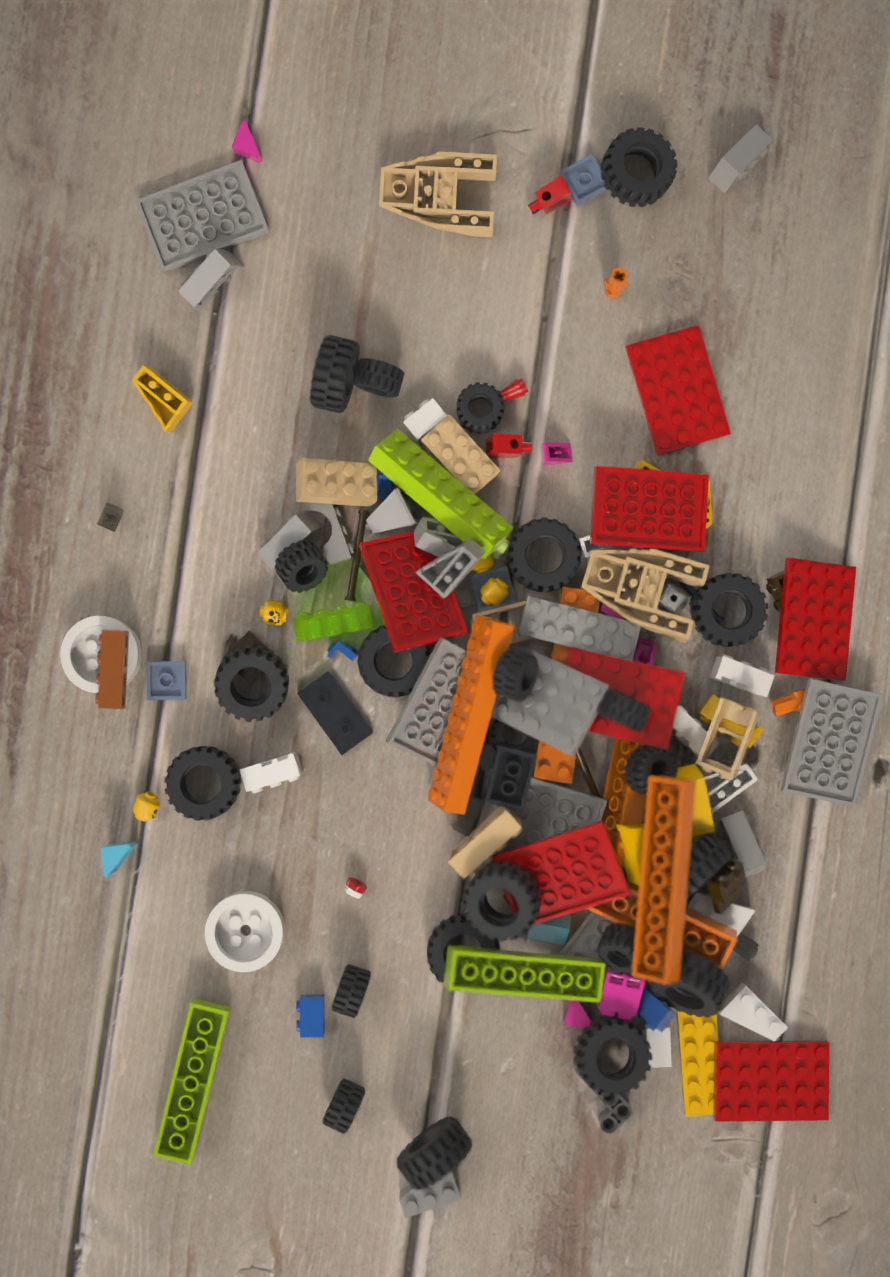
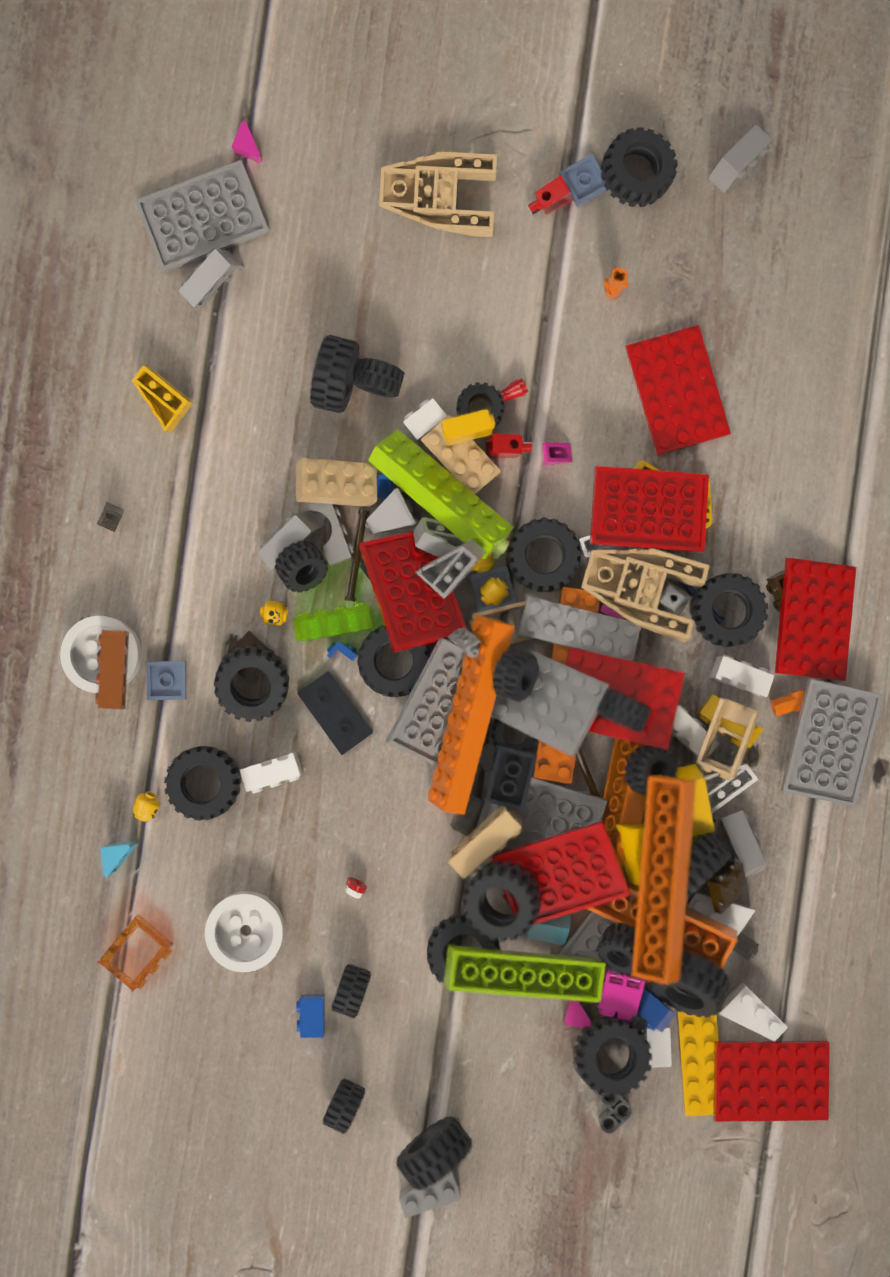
(151, 967): none -> clear orange window
(192, 1081): lime brick -> none
(466, 641): none -> light grey hinge
(467, 427): none -> yellow brick
(645, 651): dark pink slope -> none

